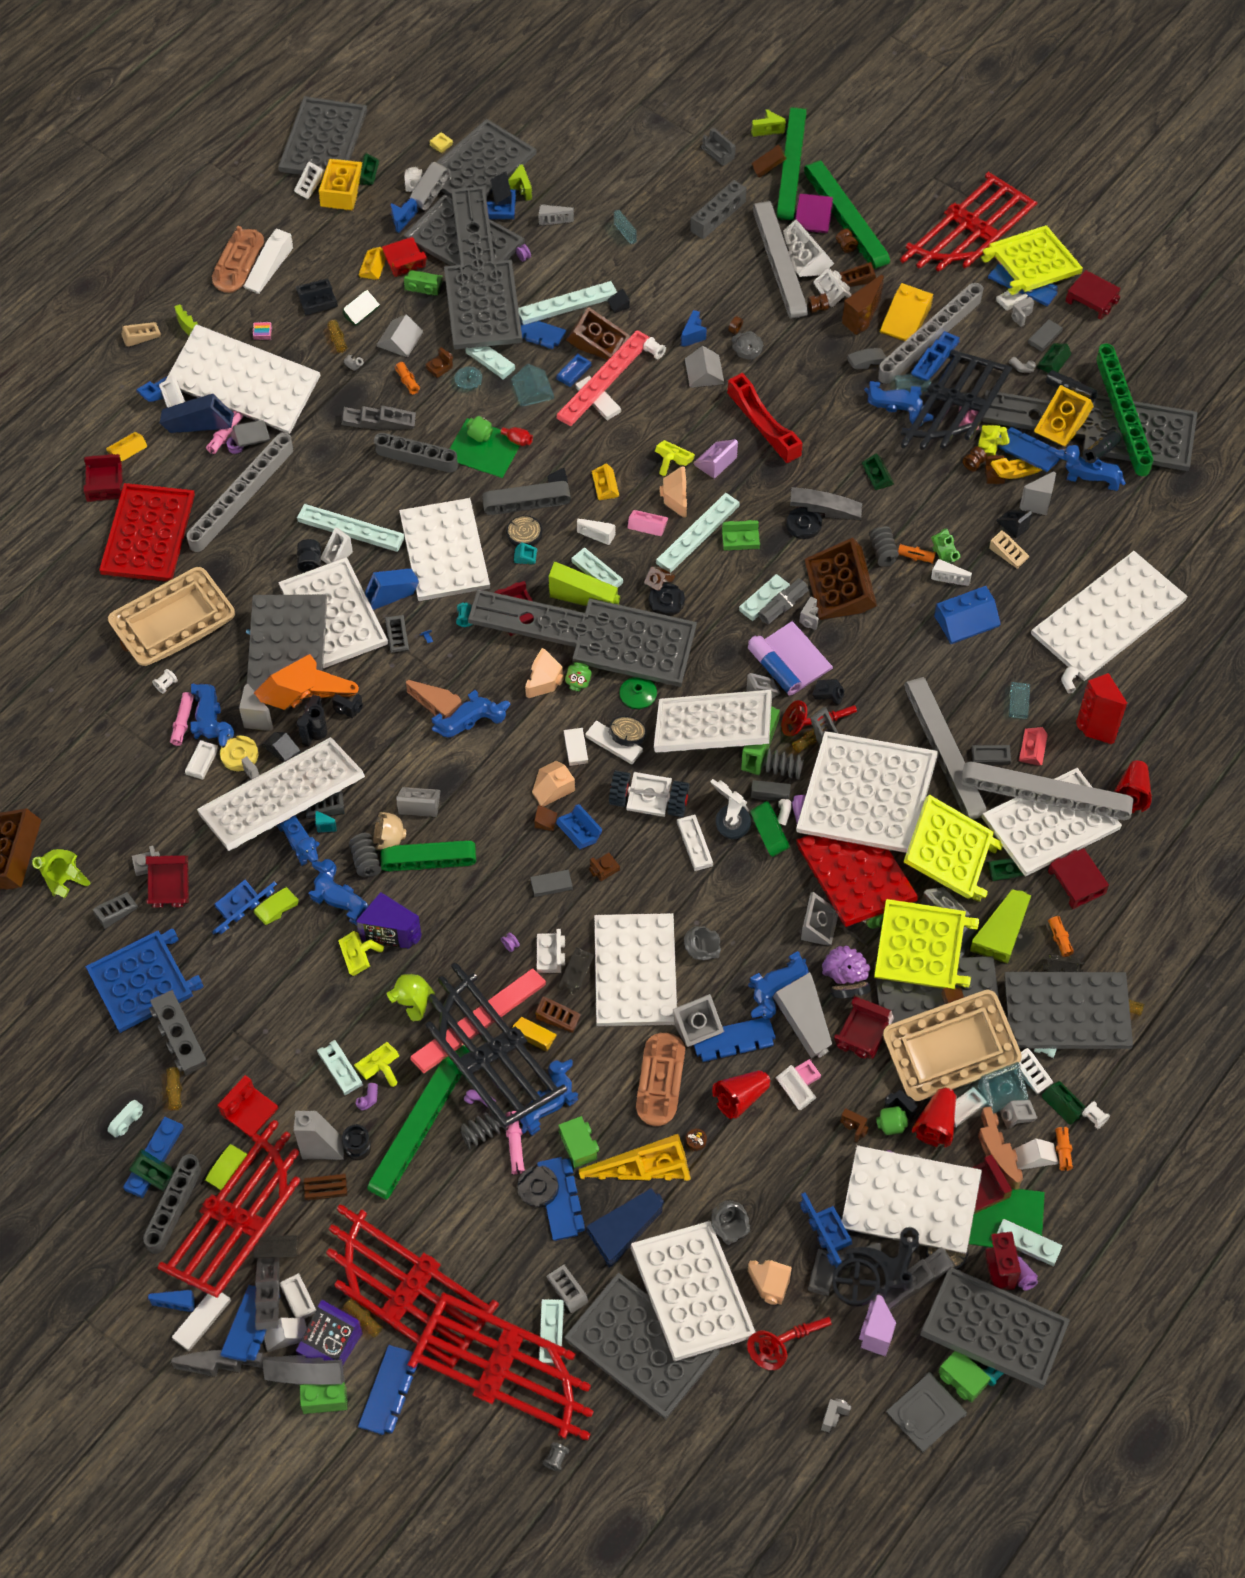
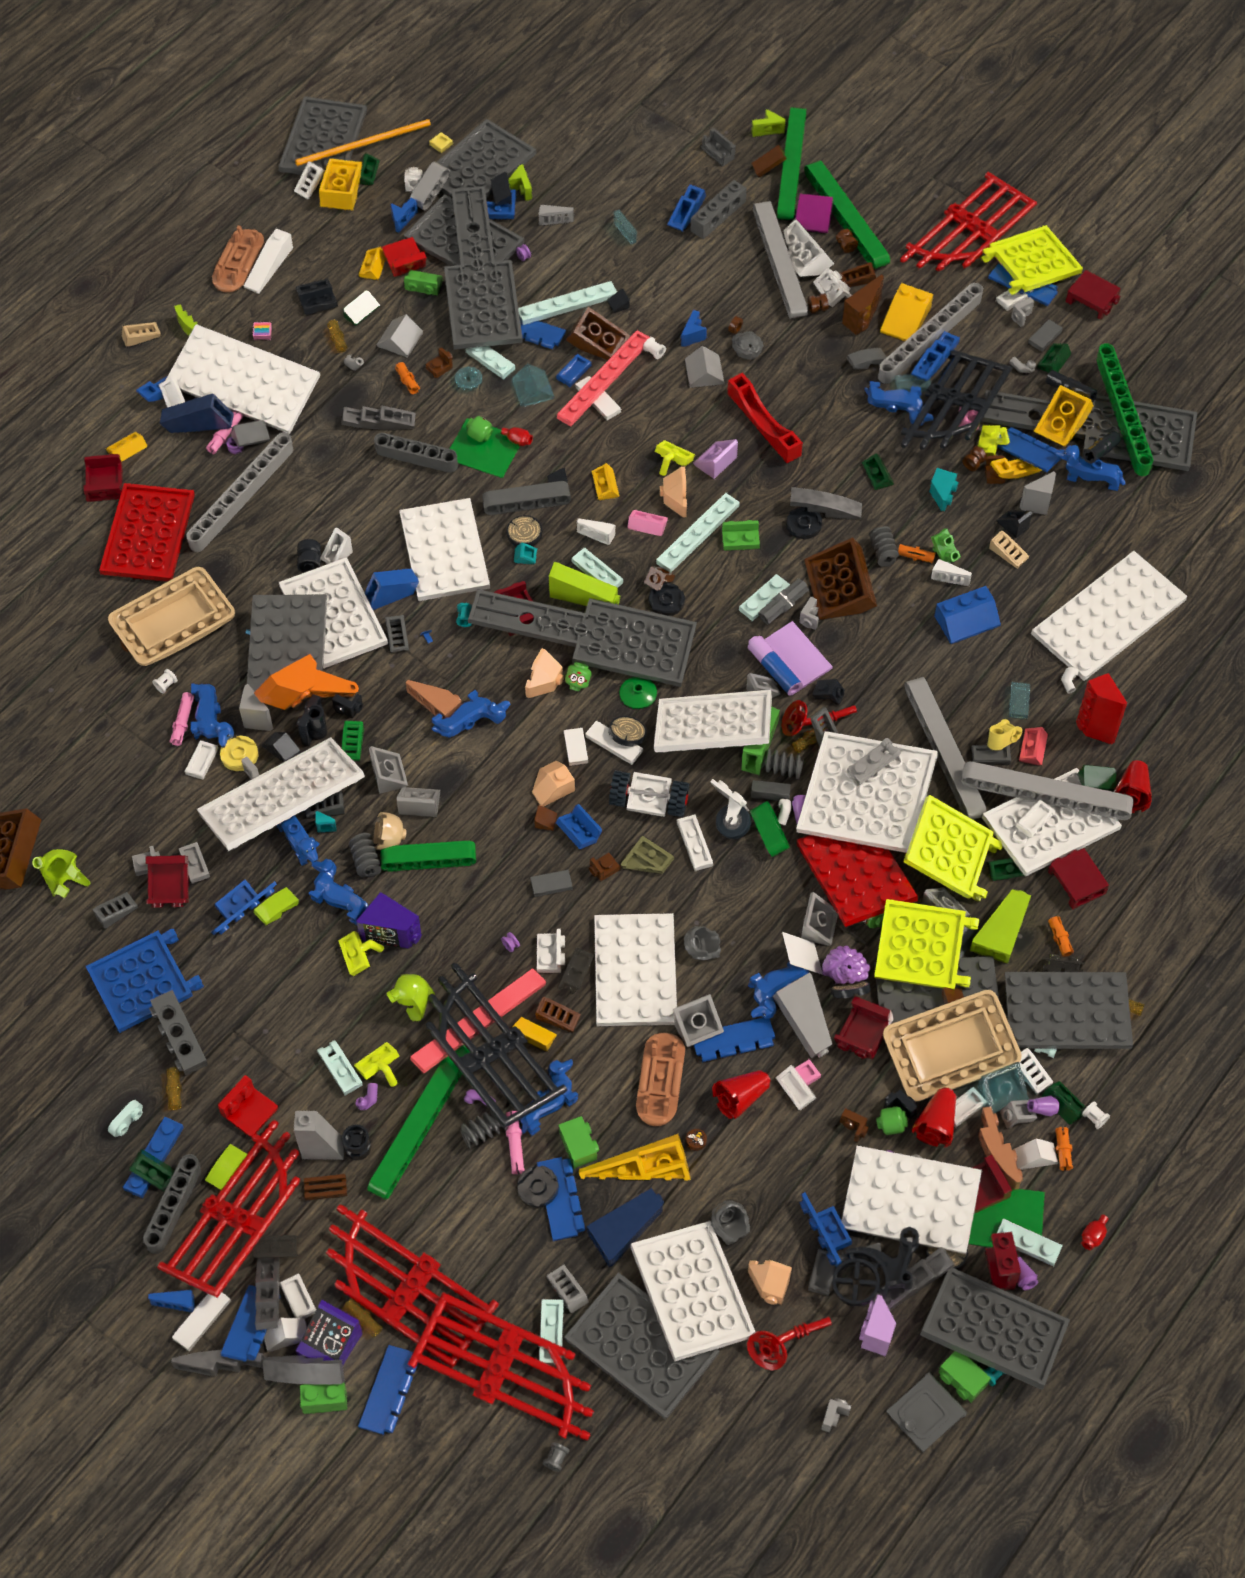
(196, 865): none -> light grey plate
(353, 528): light aqua plate -> none
(355, 729): none -> green slope
(363, 142): none -> light orange piece
(387, 770): none -> light grey slope
(647, 857): none -> olive wing
(687, 207): none -> blue slope
(802, 953): none -> white sticker
(873, 761): none -> light grey plate
(942, 486): none -> teal slope
(1003, 735): none -> light yellow piece
(1035, 818): none -> white tile
(1045, 1105): none -> medium lavender cone
(1094, 1233): none -> red plant
(1098, 777): none -> slope

